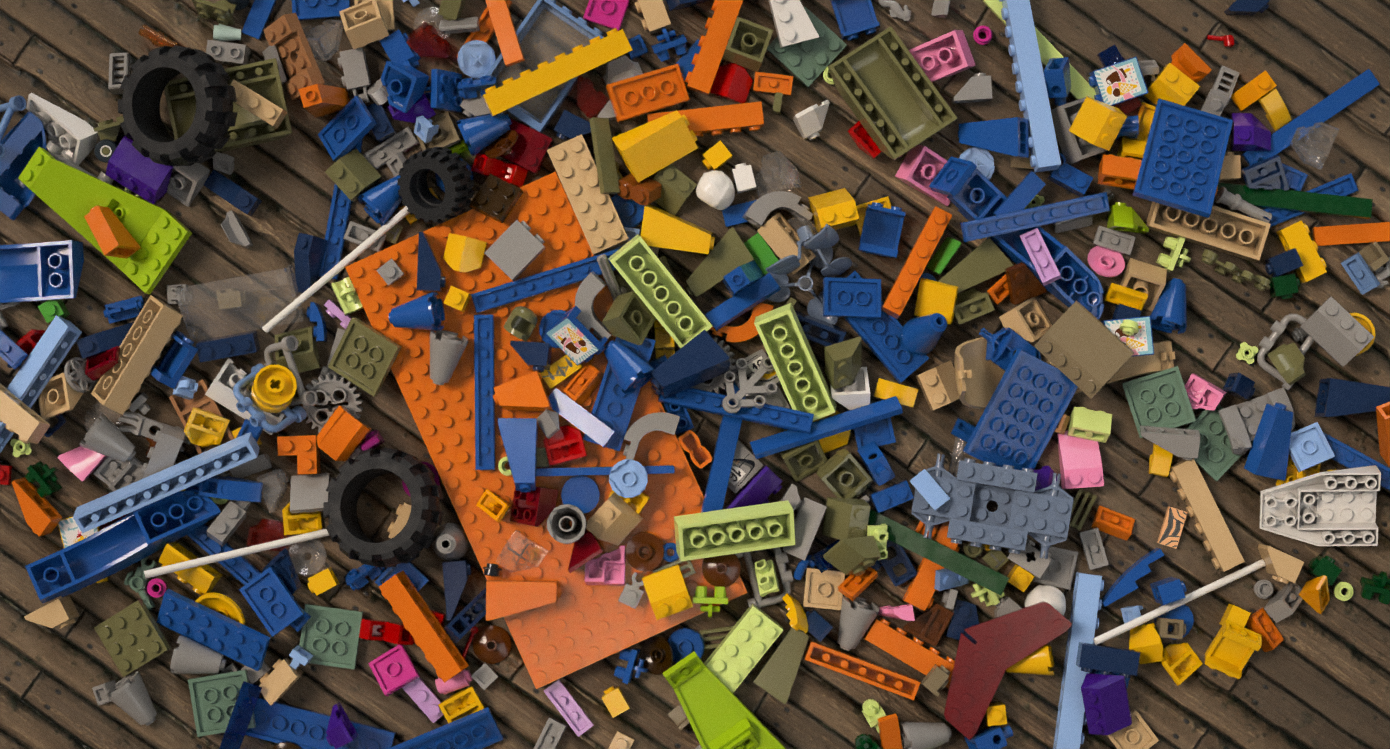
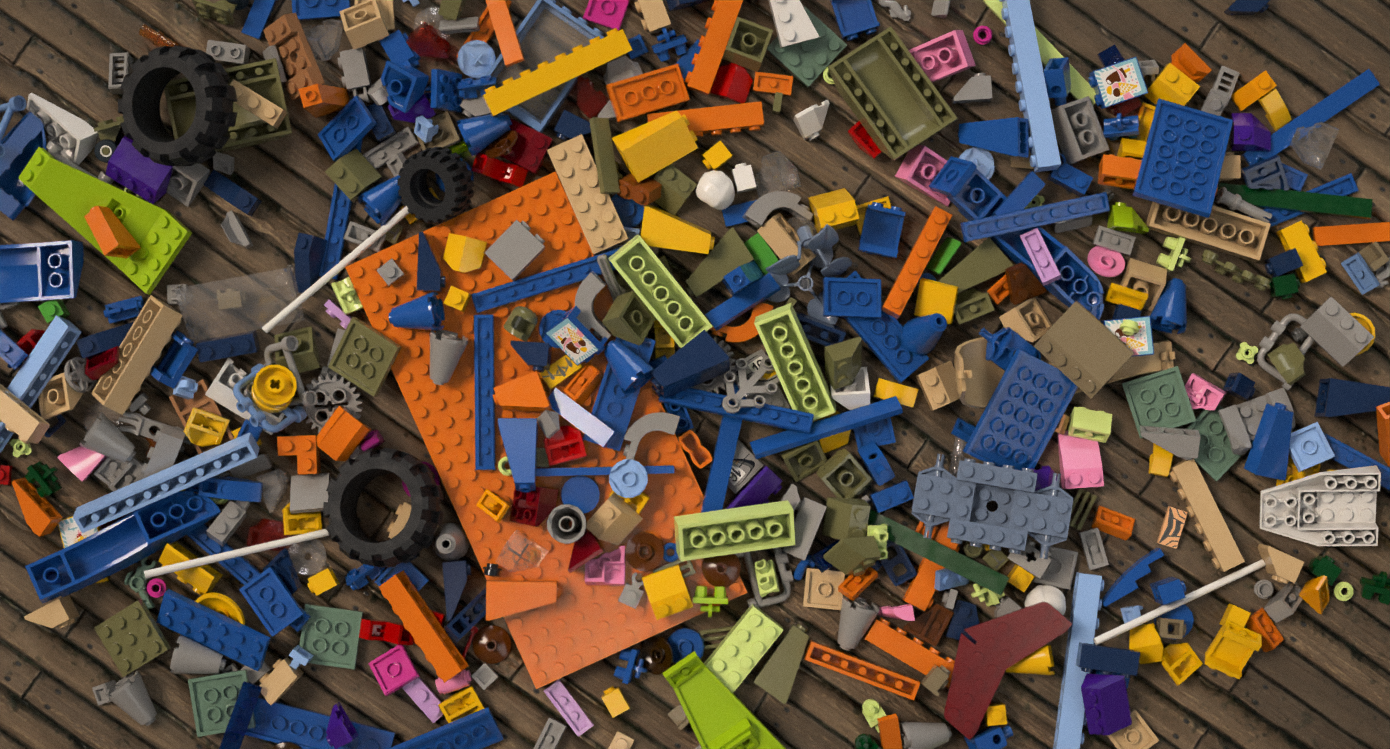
(226, 33): light aqua cone -> none
(316, 315): blue slope -> none
(496, 198): dark brown plate -> none
(796, 614): yellow slope -> none
(817, 625): dark blue slope -> none
(929, 489): light blue slope -> none
(1098, 123): yellow slope -> none
(1227, 39): red hand -> none

